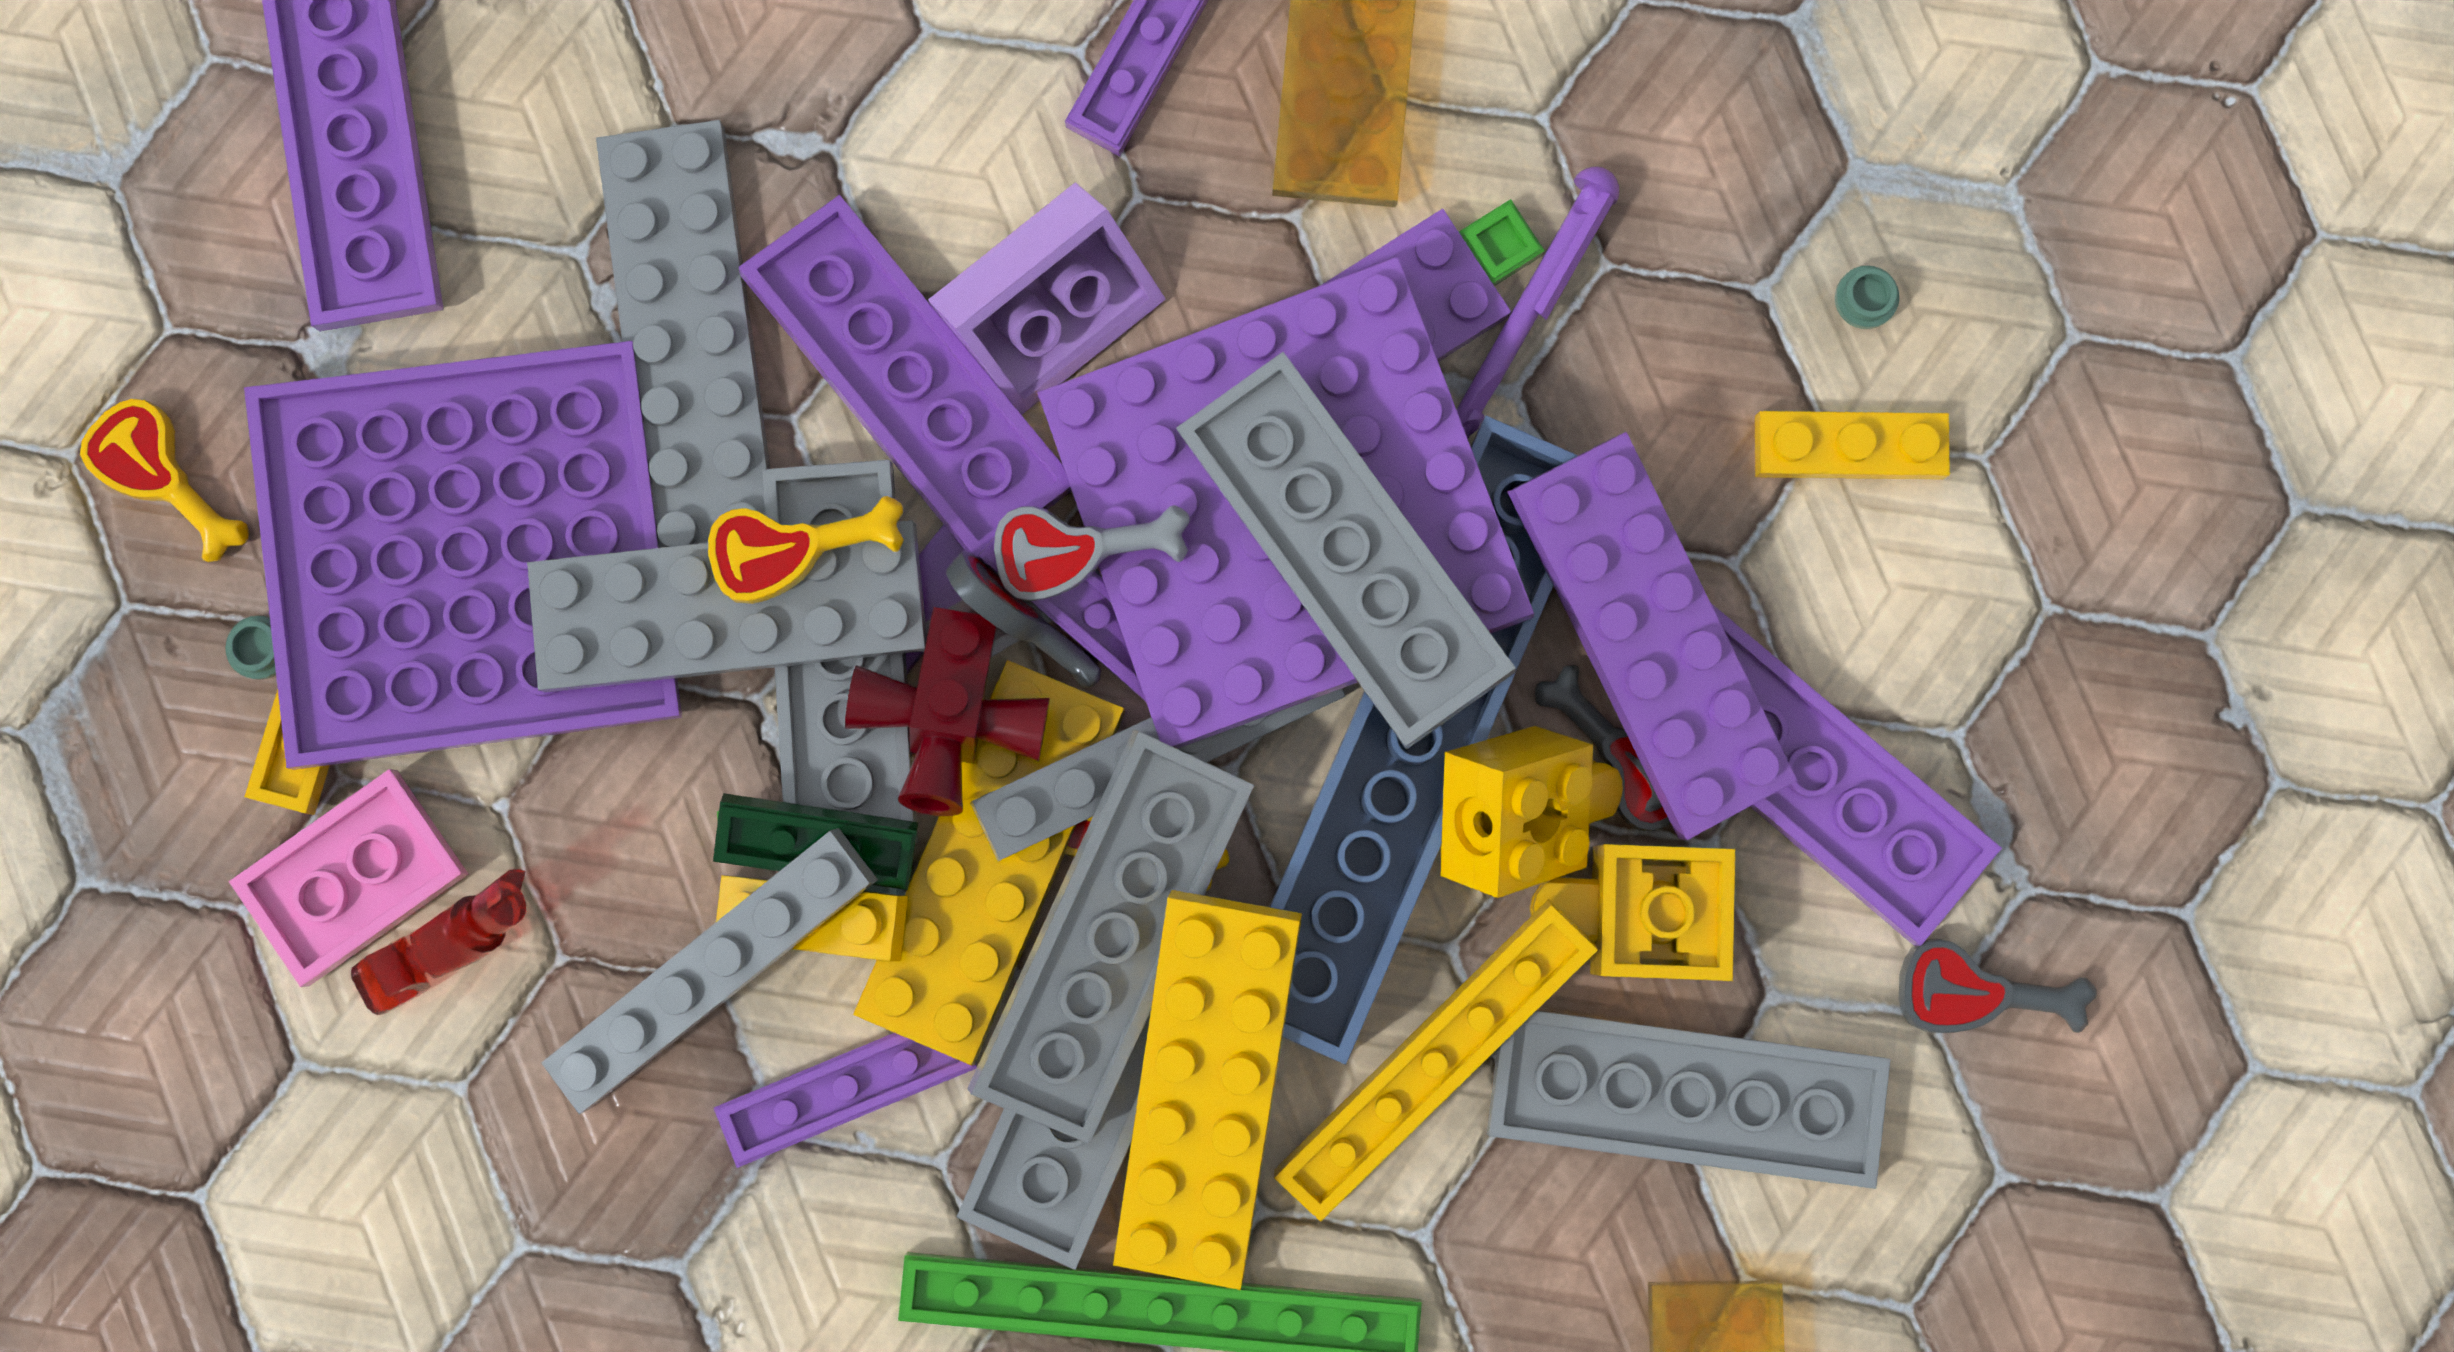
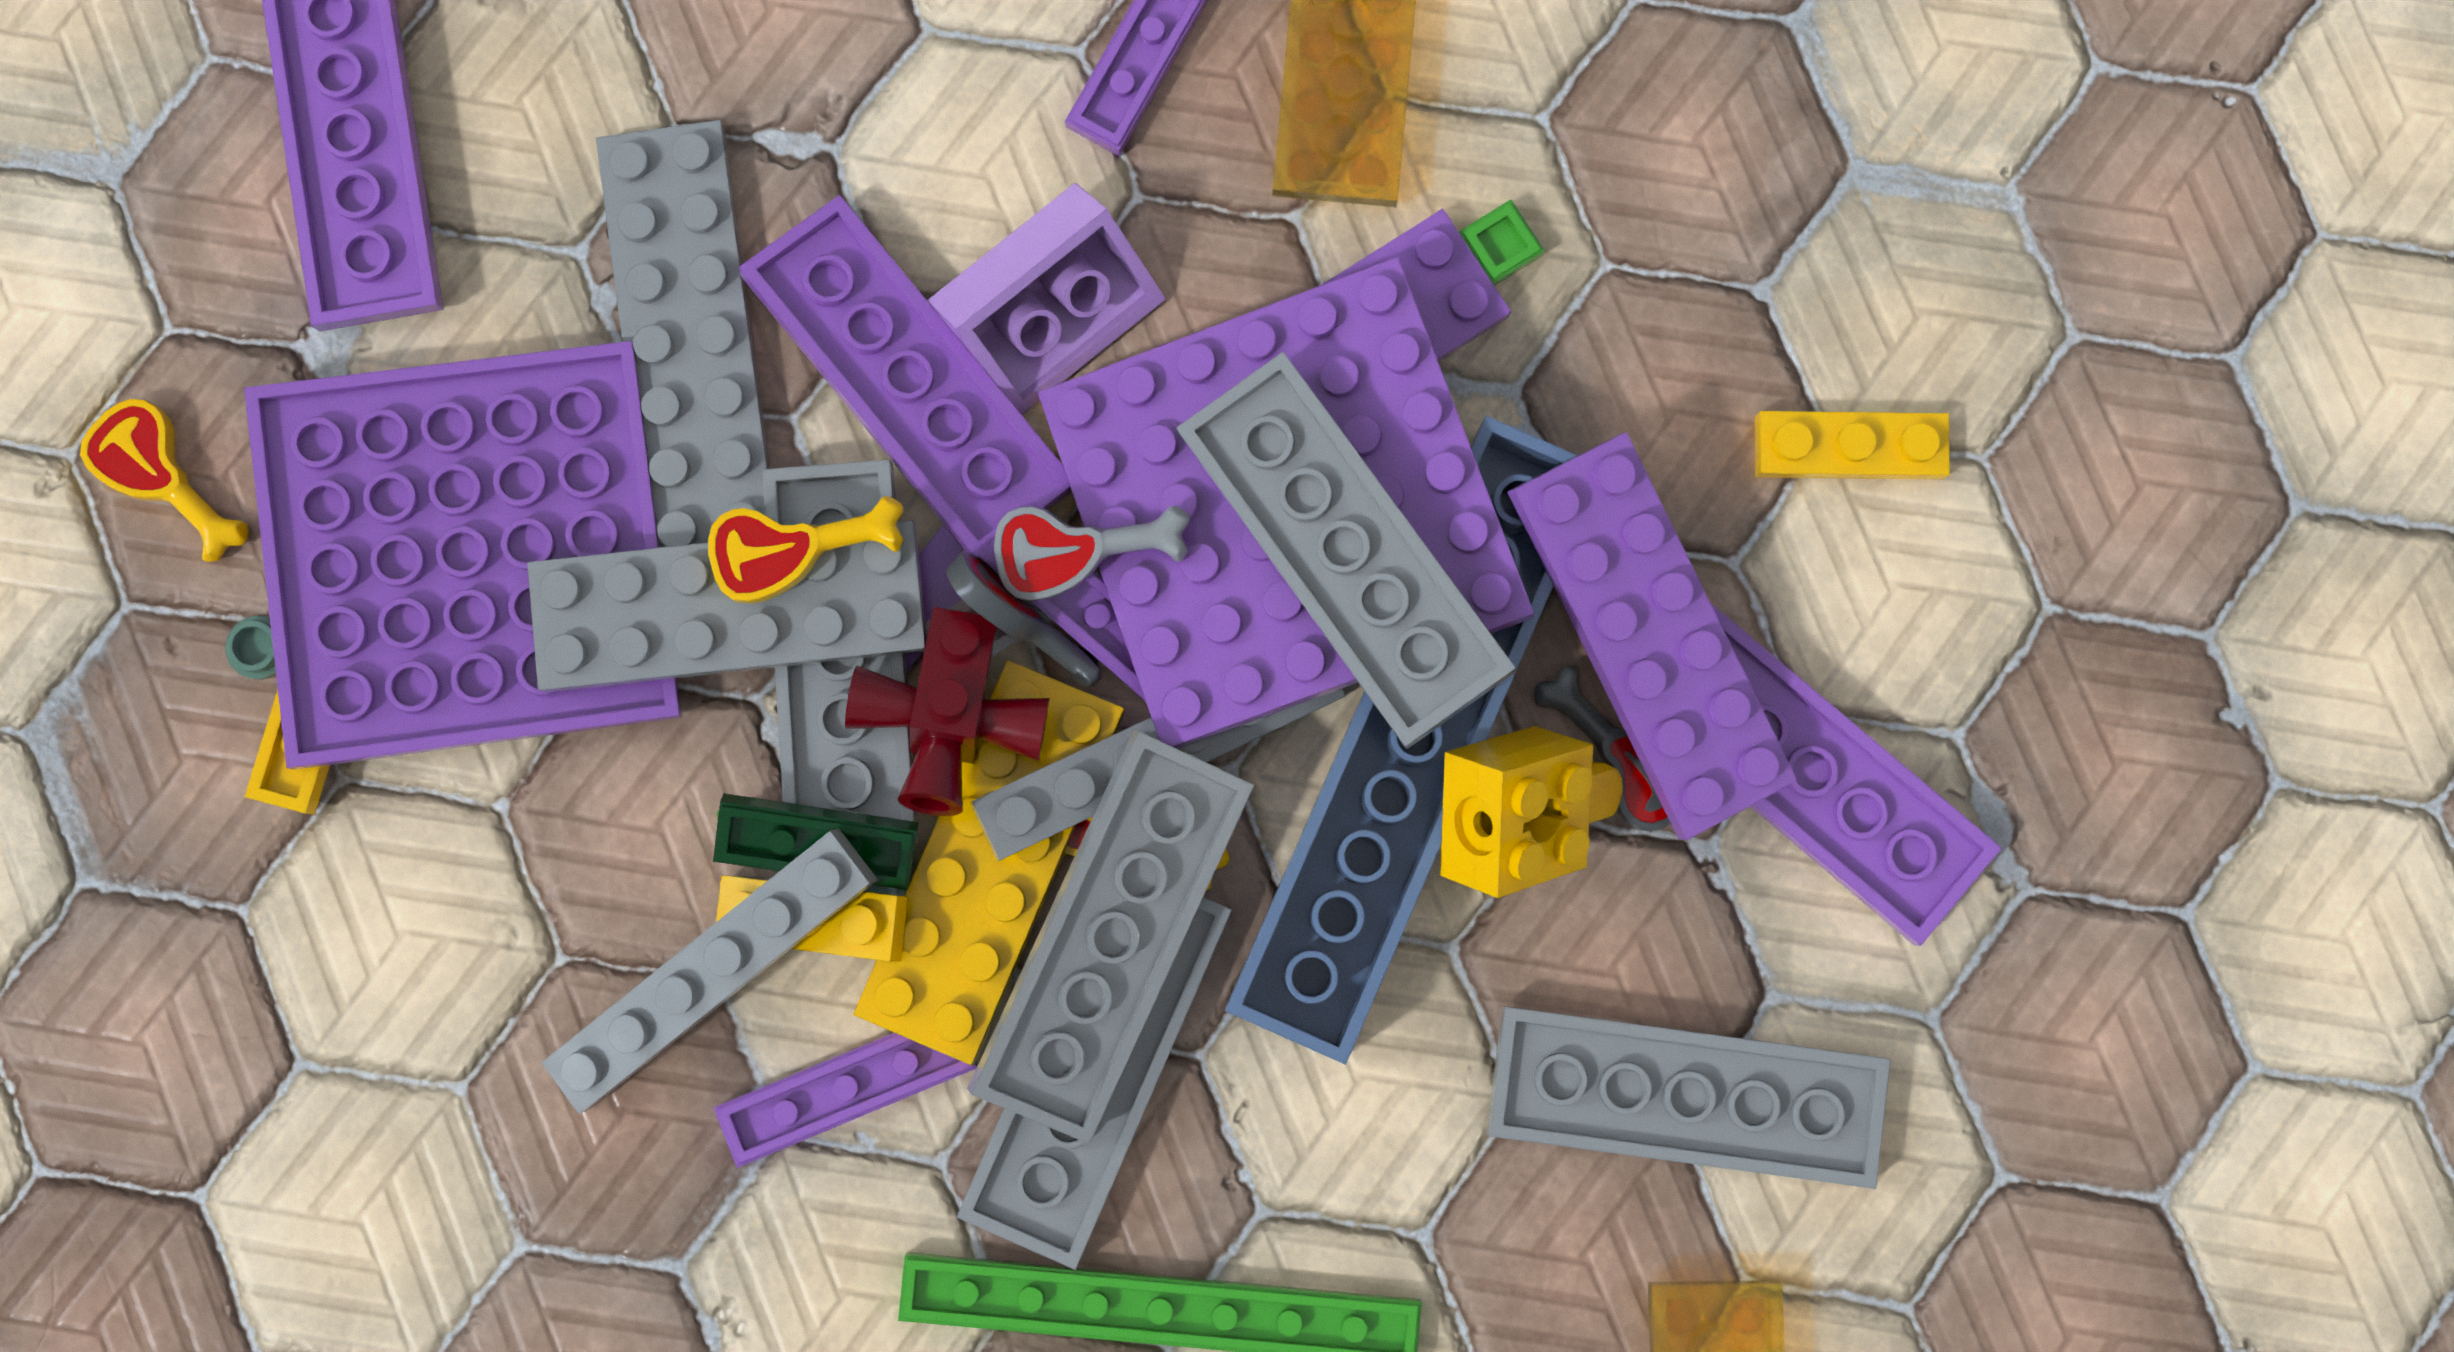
(348, 878): bright pink plate -> none
(441, 946): clear red piece -> none
(1206, 1088): yellow plate -> none
(1435, 1060): yellow plate -> none
(1597, 194): medium lavender bar -> none
(1653, 911): yellow brick -> none
(1867, 297): sand green plate -> none
(1950, 994): dark grey piece -> none

